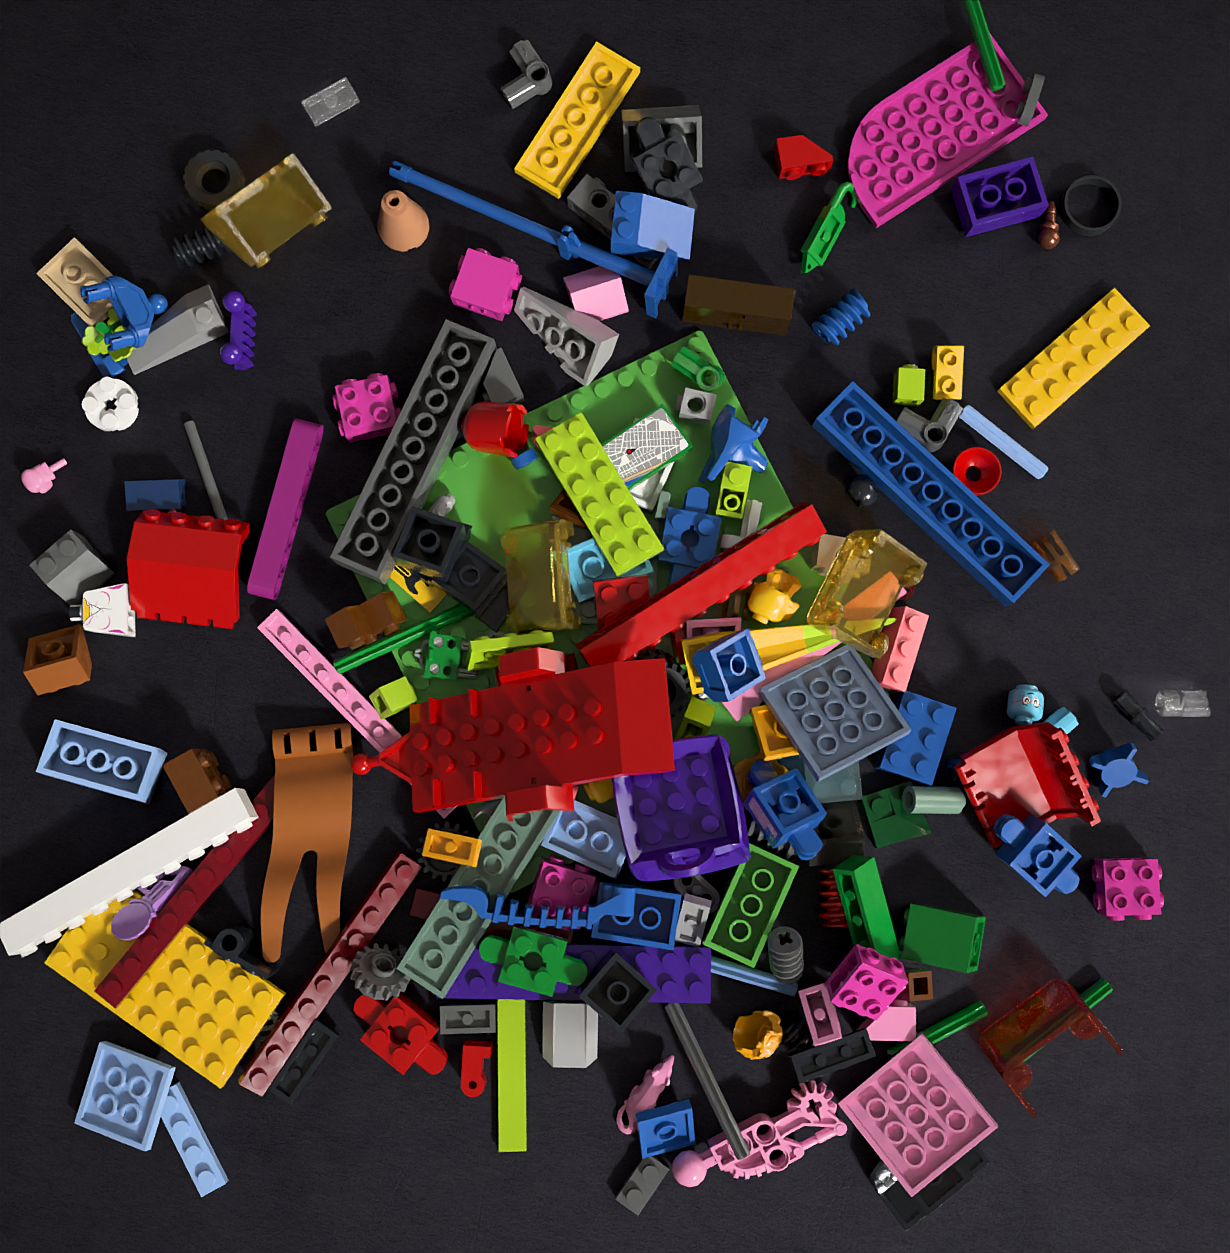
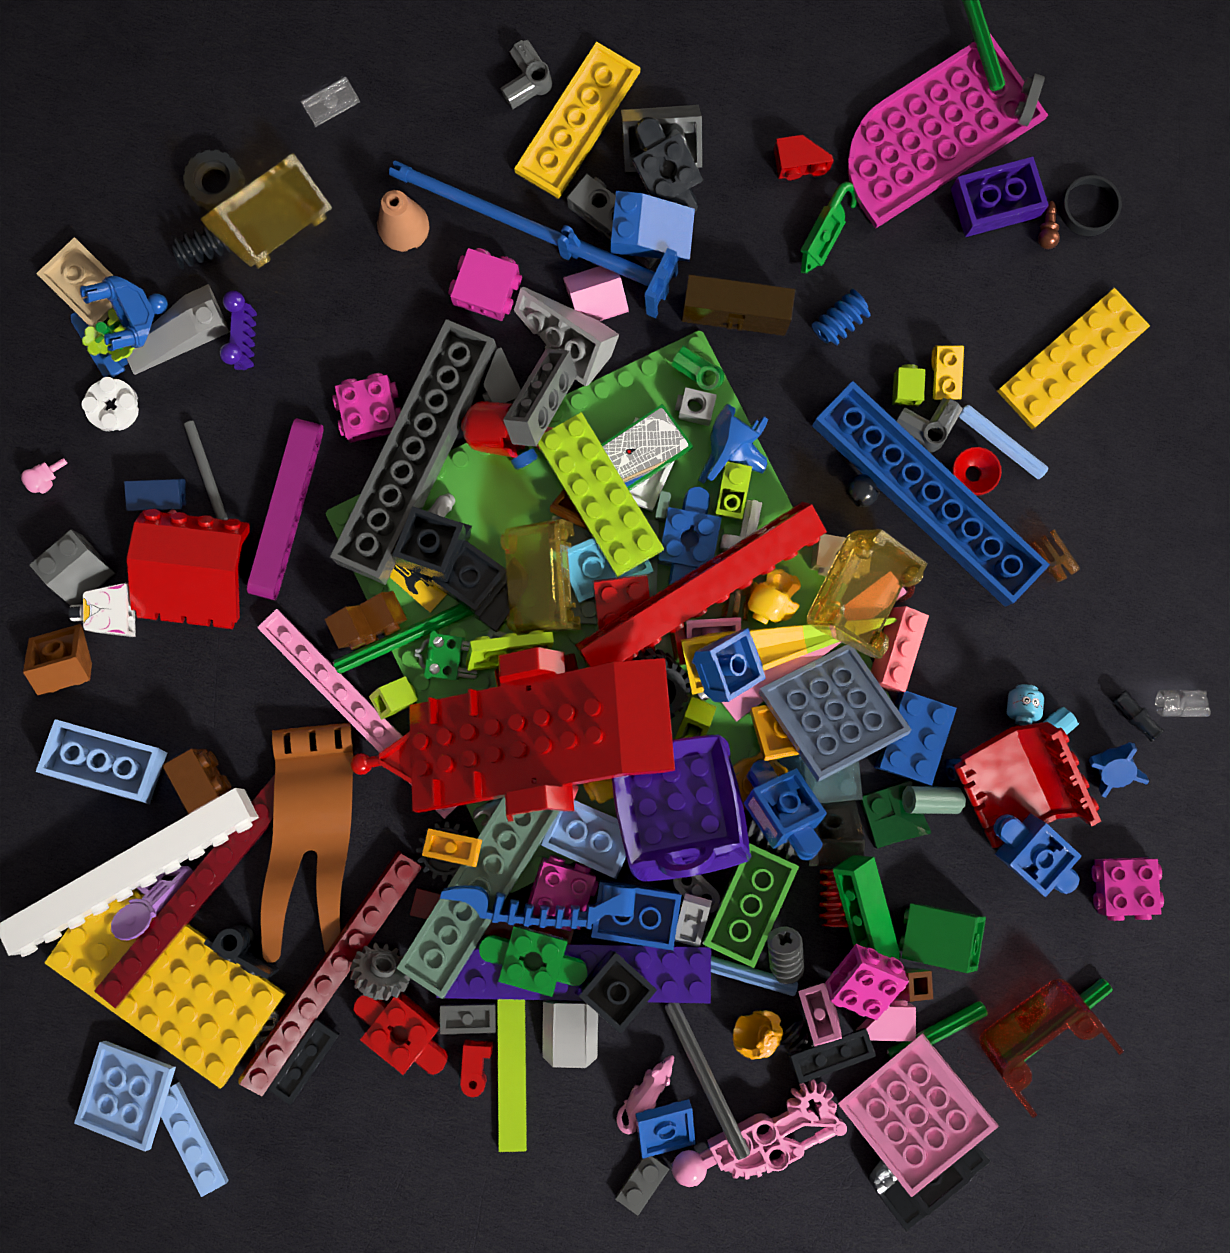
(540, 397): none -> dark grey brick

